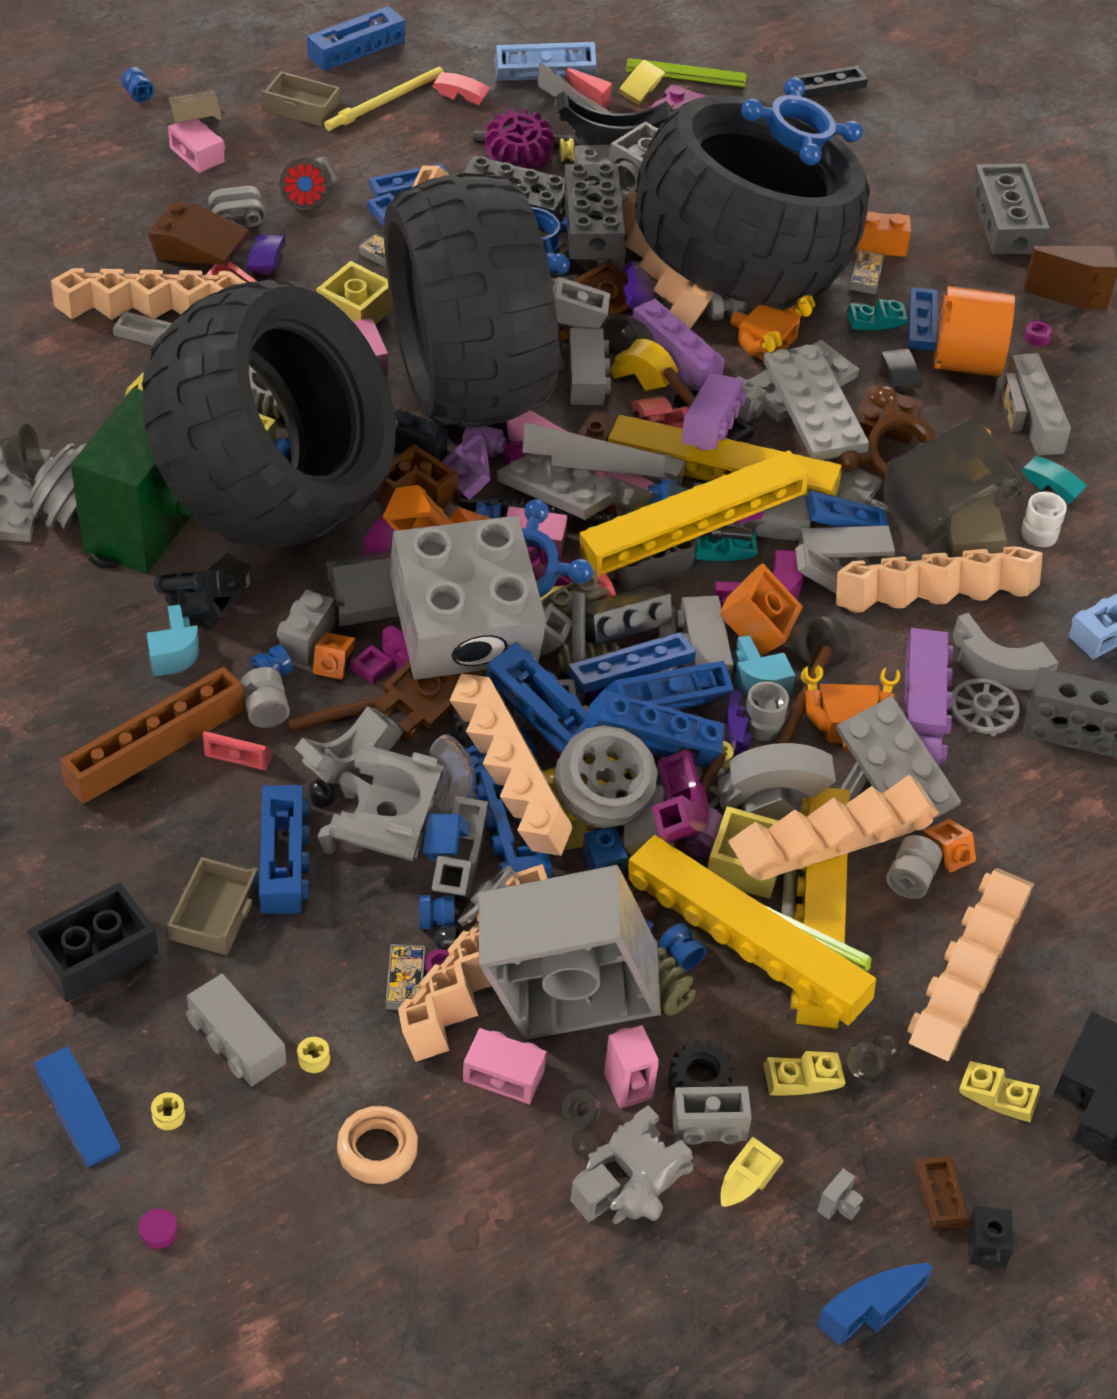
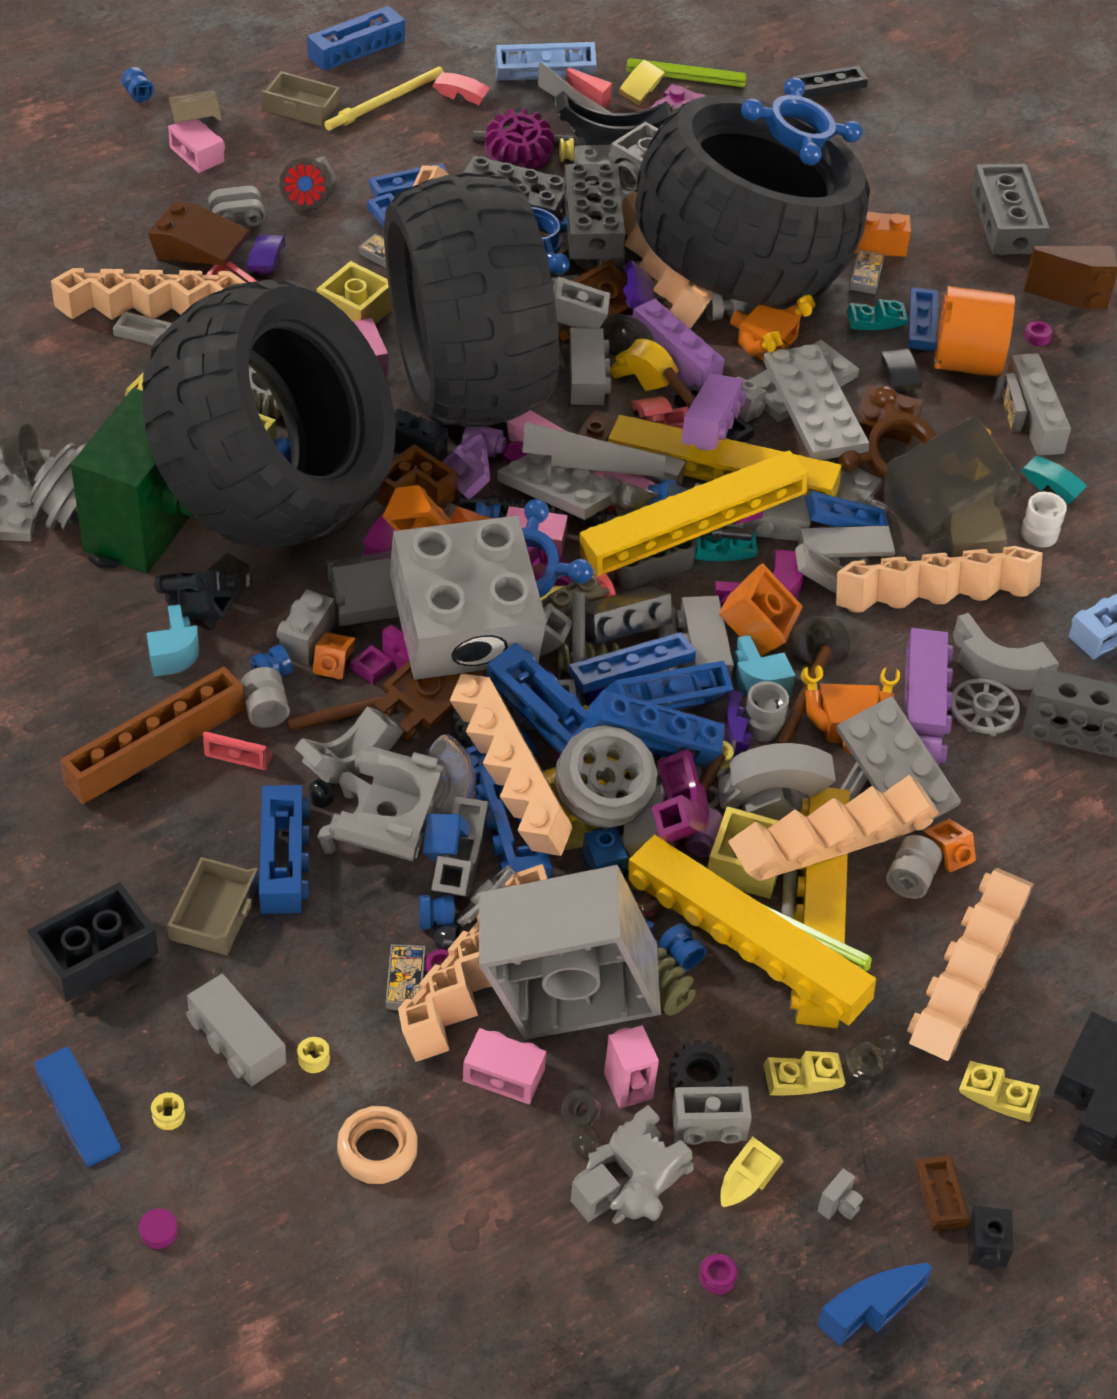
(718, 1274): none -> magenta tile

